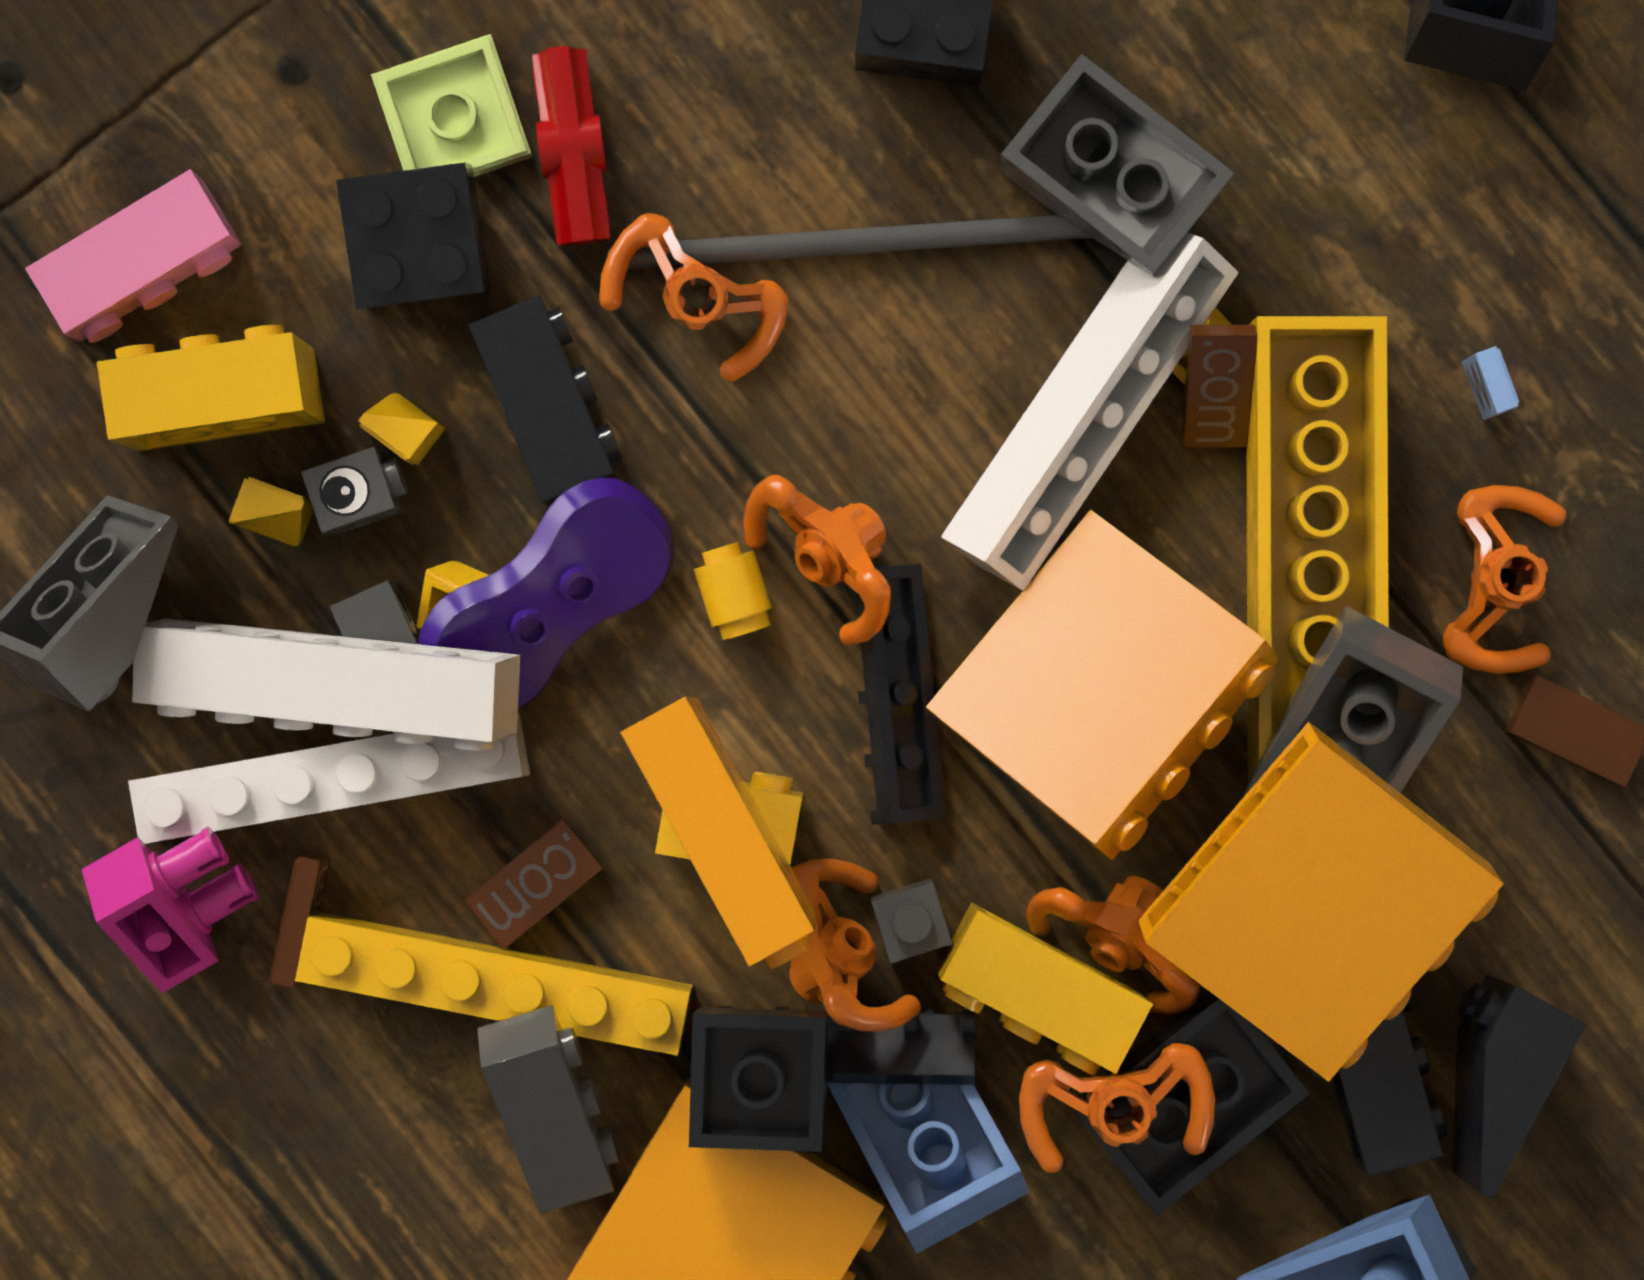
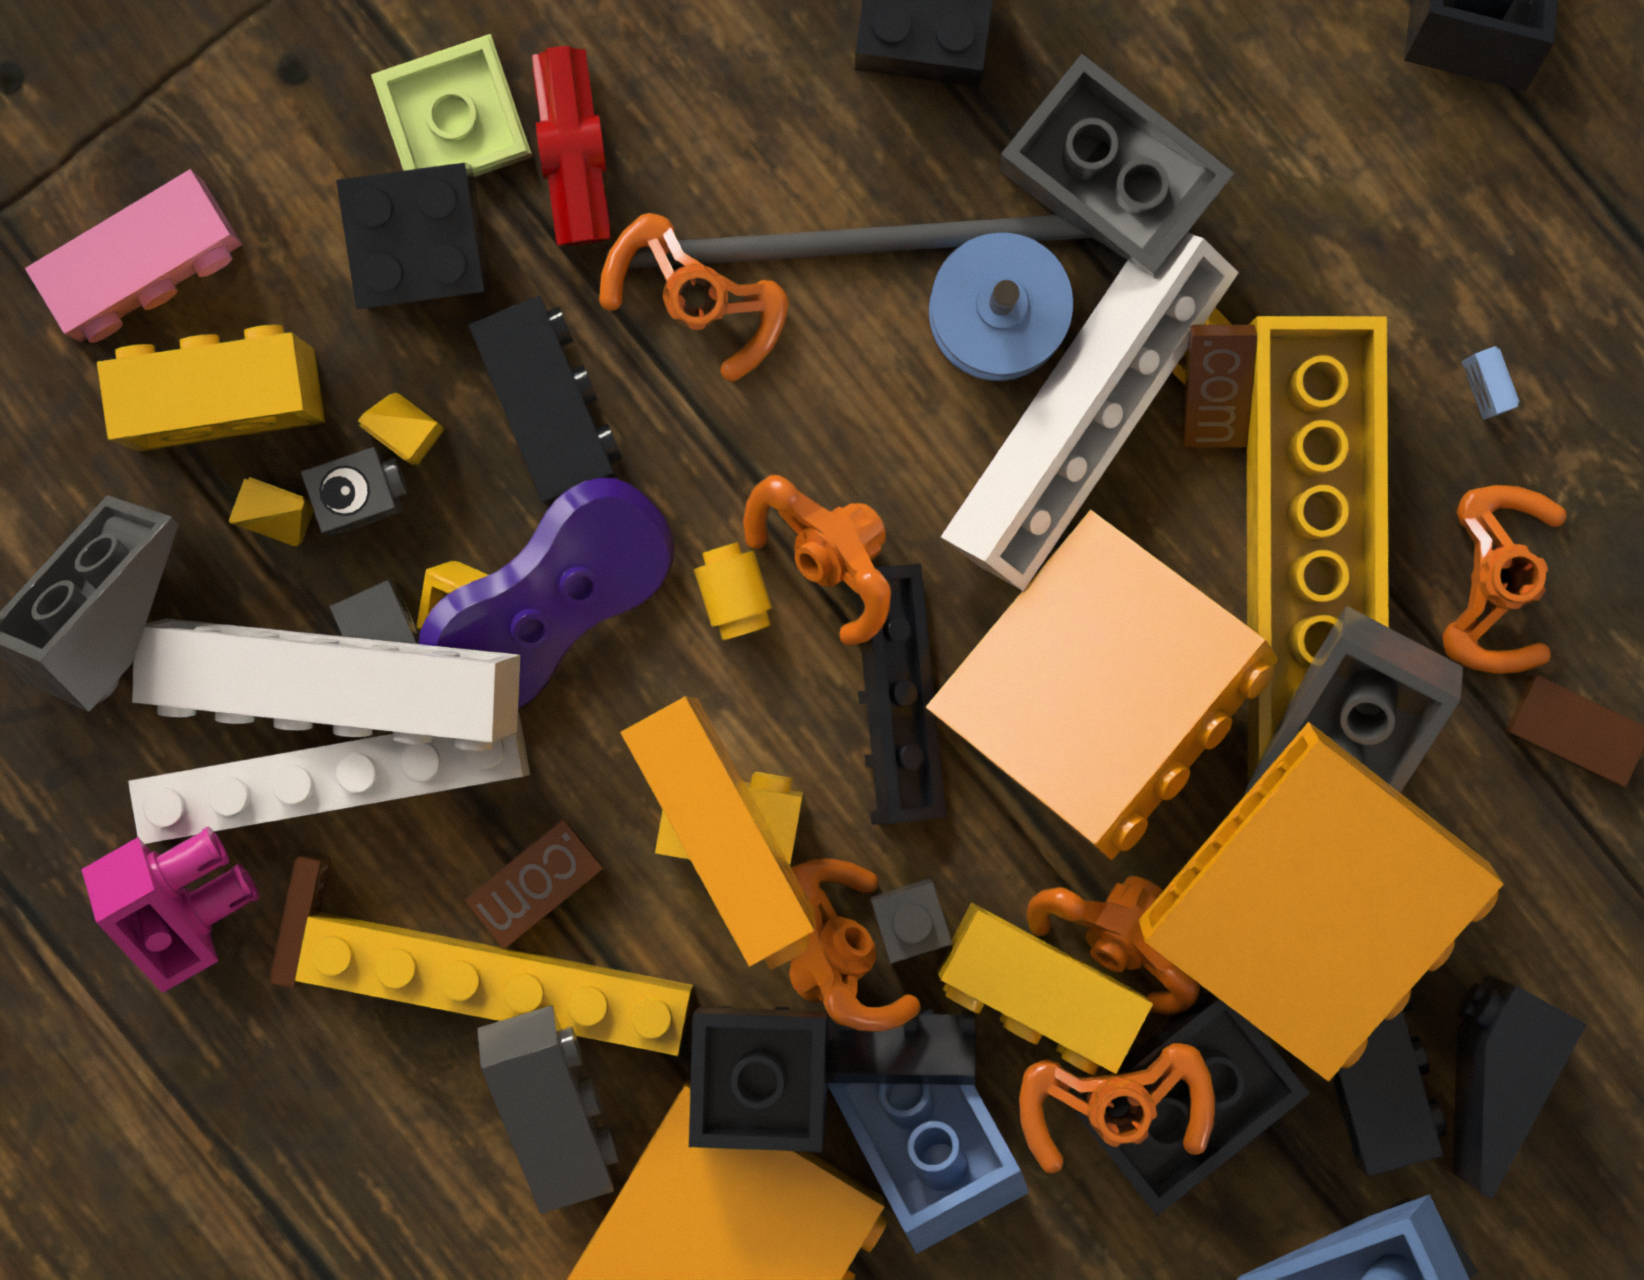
(1000, 306): none -> medium blue wheel

